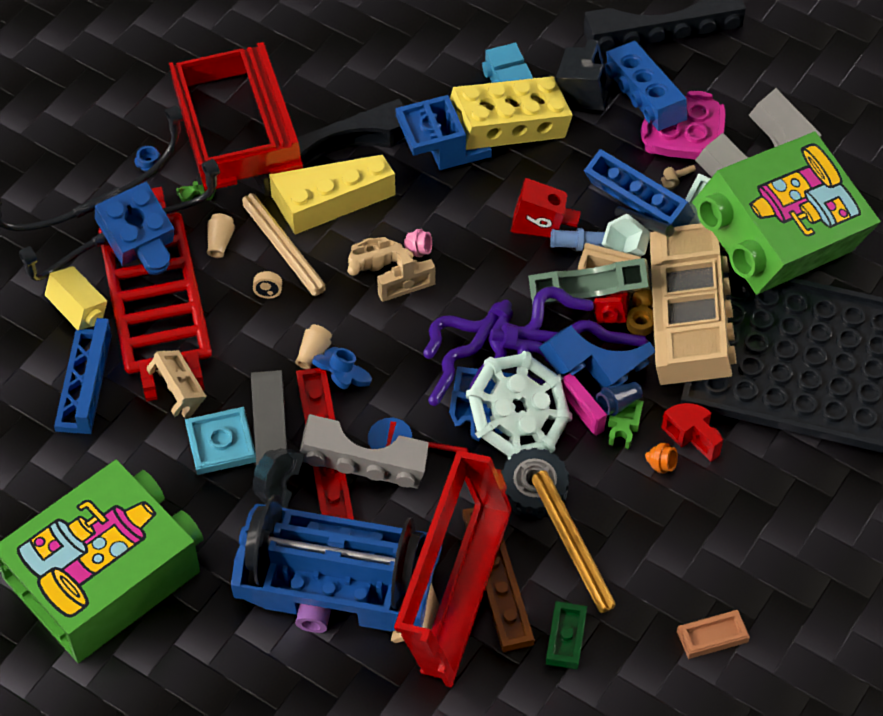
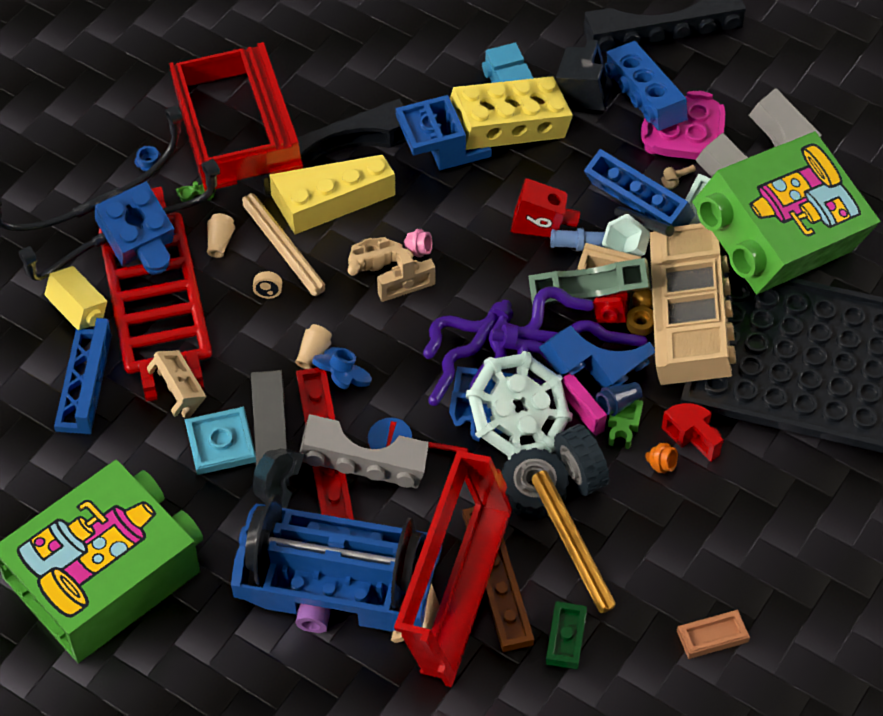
(582, 459): none -> black wheel

